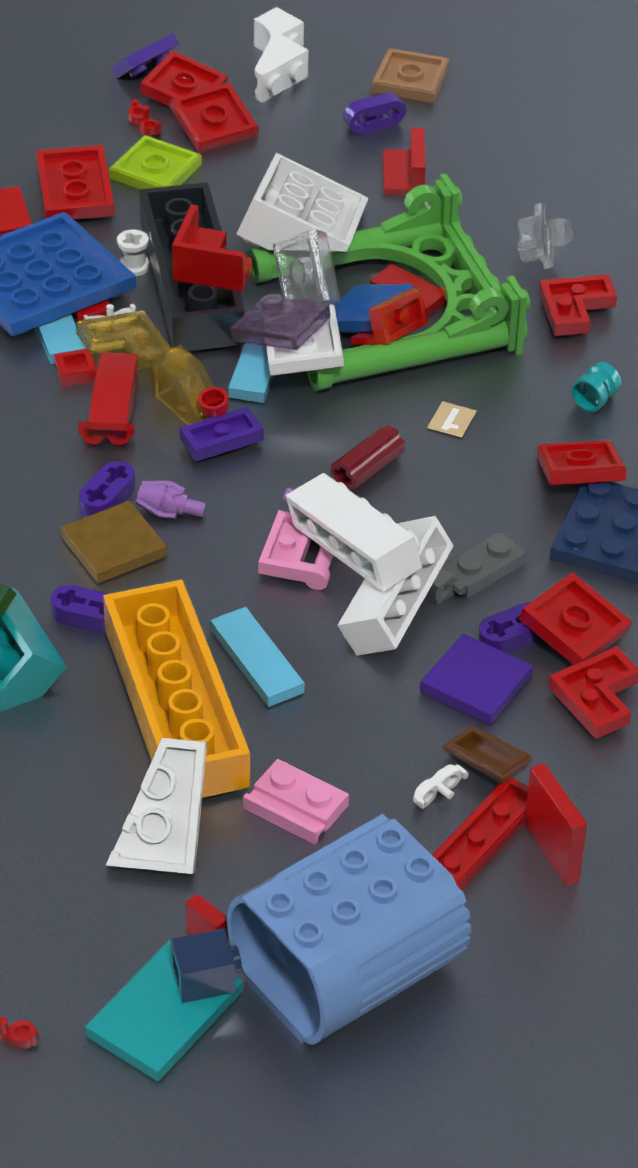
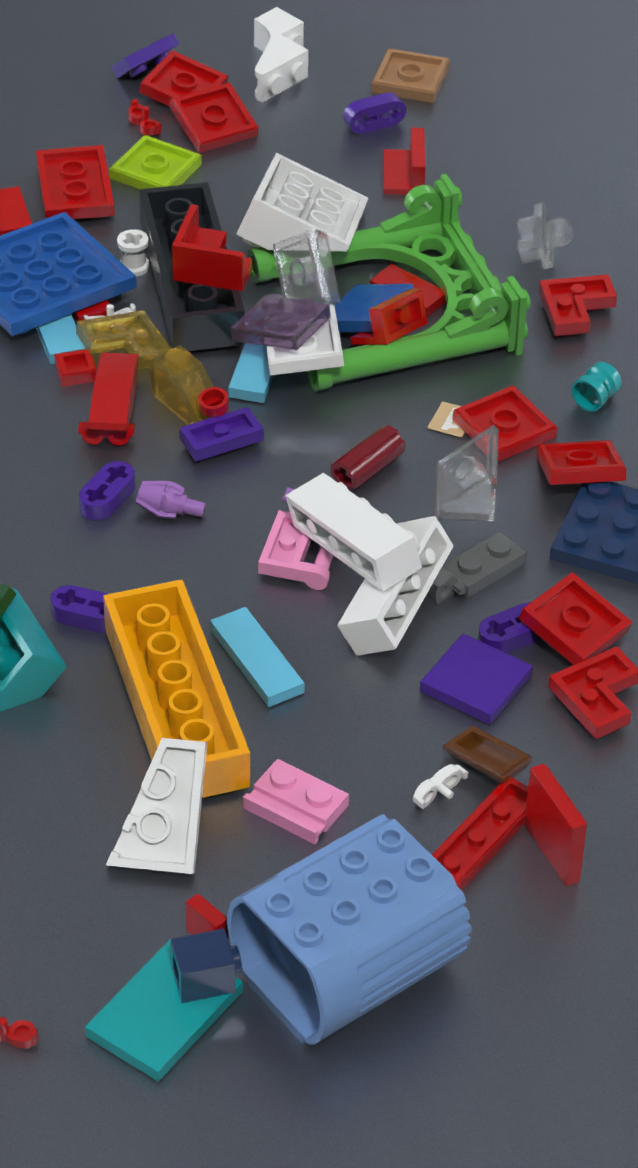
(113, 541): pearl gold tile -> none
(469, 479): none -> clear slope
(515, 416): none -> red tile

